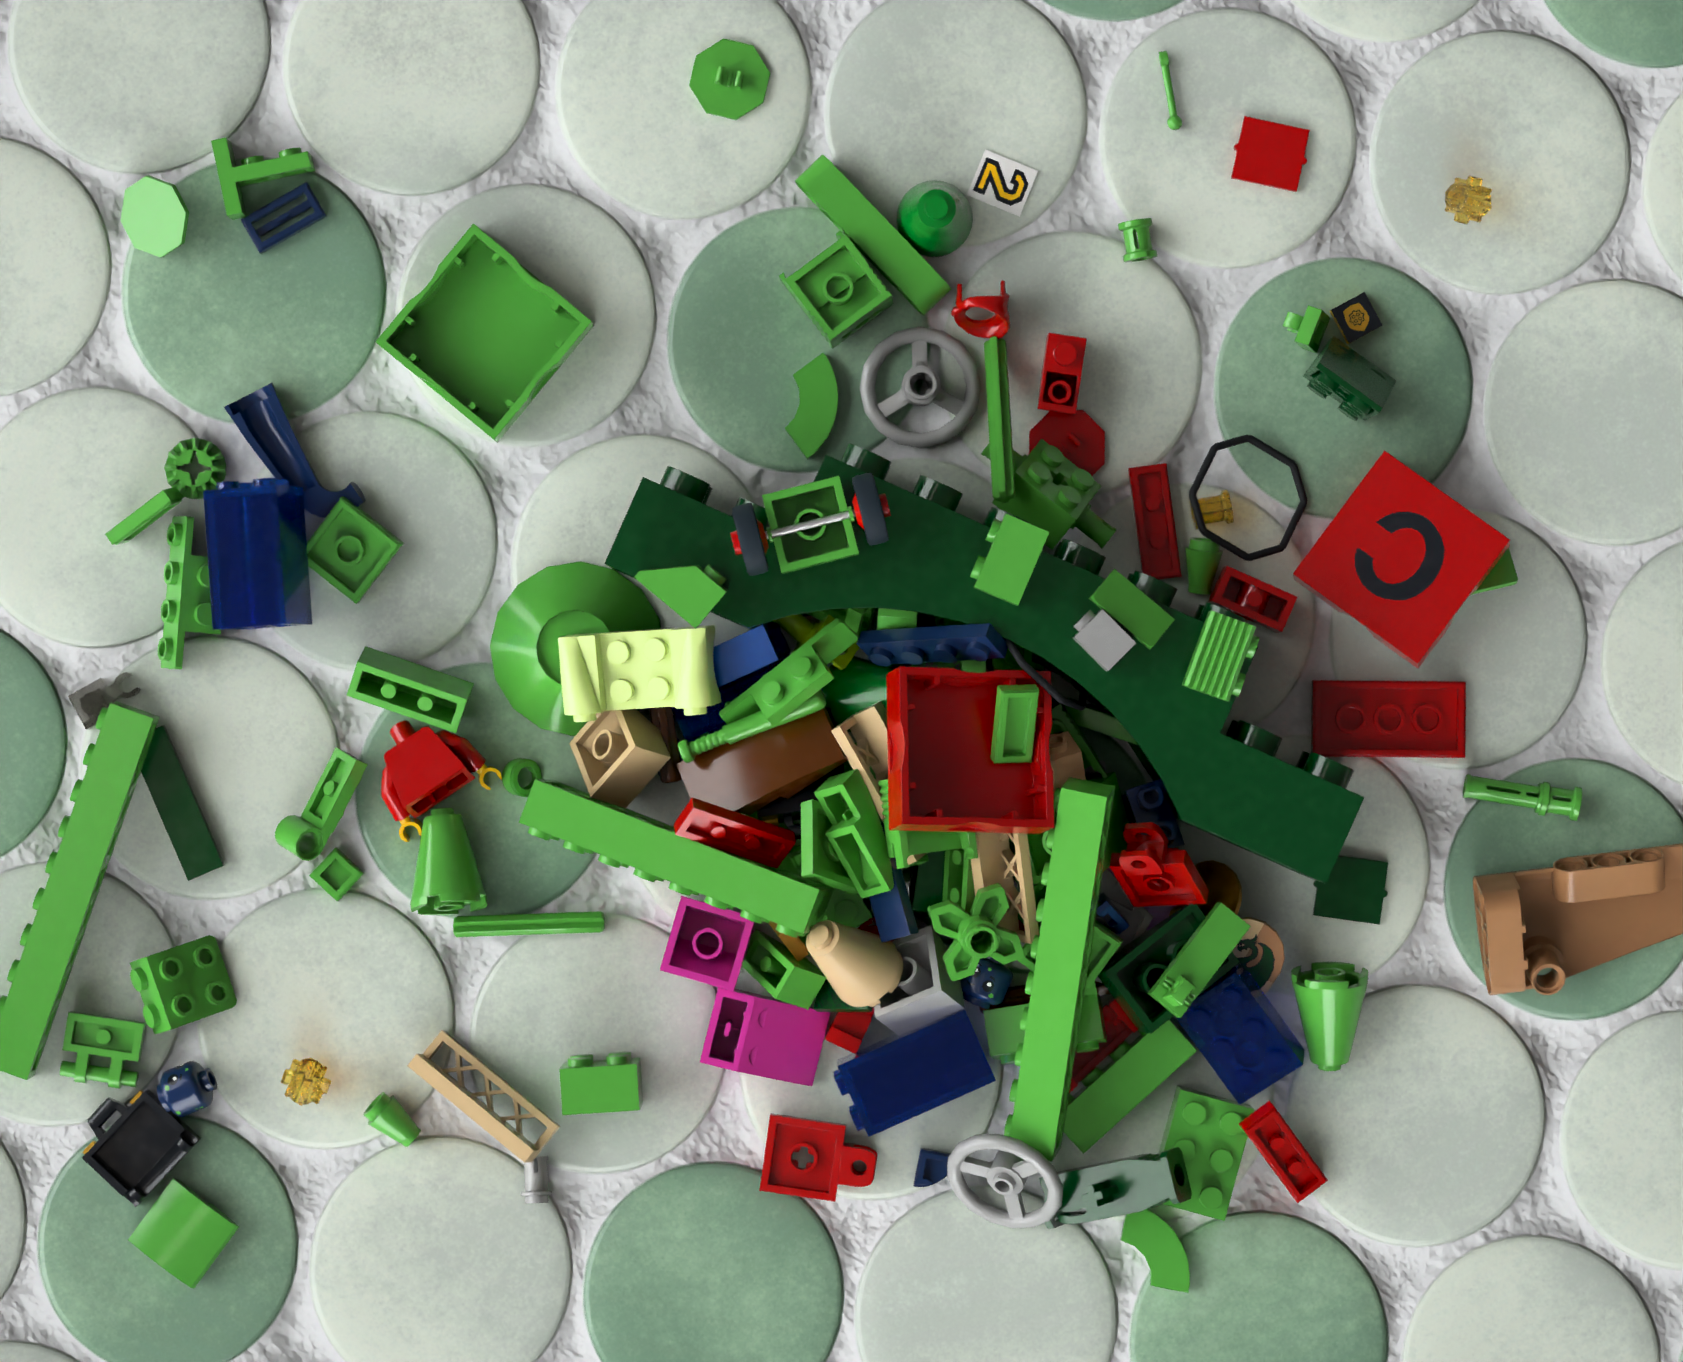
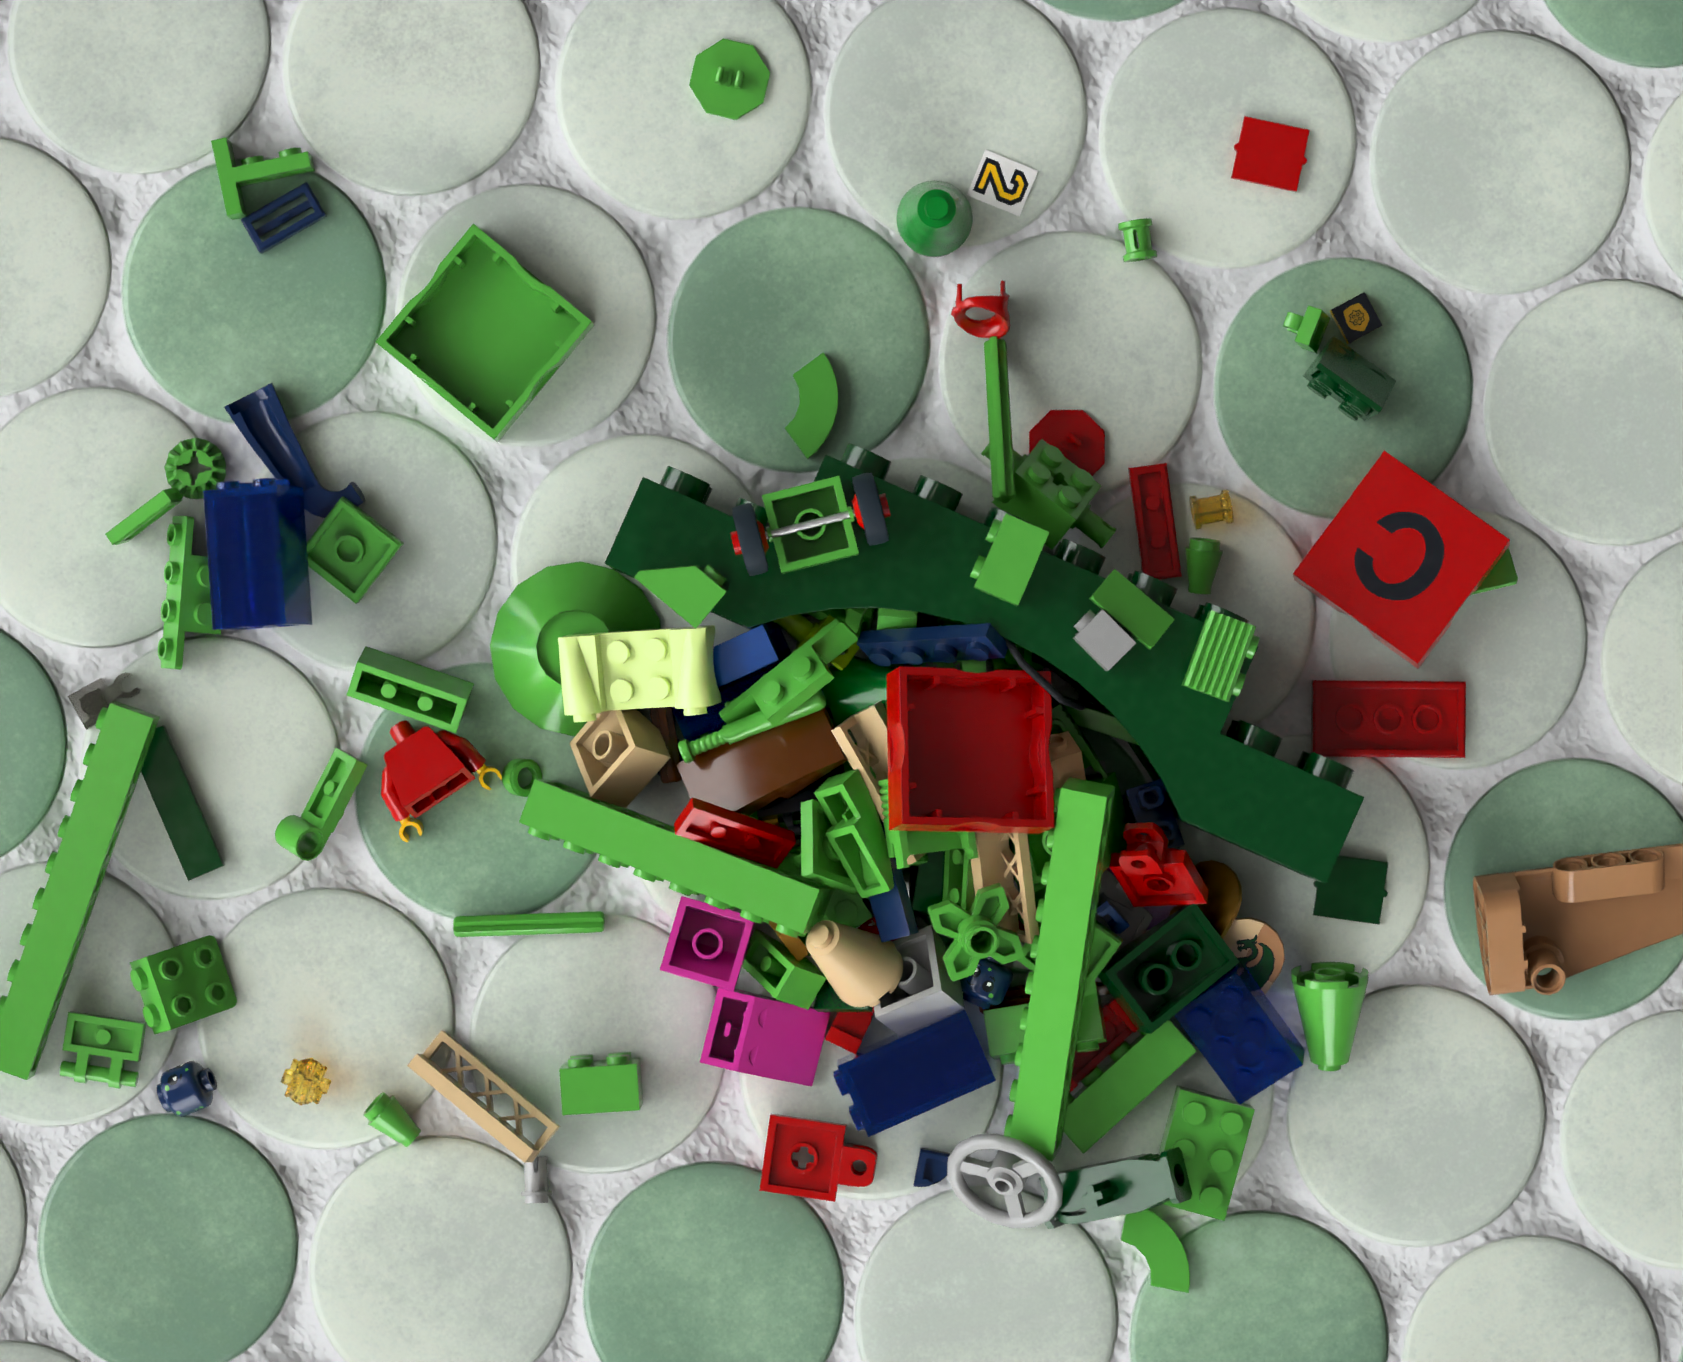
(138, 1146): black piece -> none
(154, 216): piece -> none
(183, 1233): bright green slope -> none
(336, 874): bright green tile -> none
(446, 868): bright green cone -> none
(838, 291): bright green piece -> none
(873, 235): bright green beam -> none
(879, 412): light grey piece -> none
(1014, 723): bright green tile -> none
(1061, 373): red slope -> none
(1174, 122): bright green hinge -> none
(1199, 959): bright green hinge -> none
(1222, 542): black piece -> none
(1252, 599): red brick -> none
(1283, 1151): red tile -> none
(1468, 200): clear yellow gear -> none
(1541, 797): bright green pin -> none

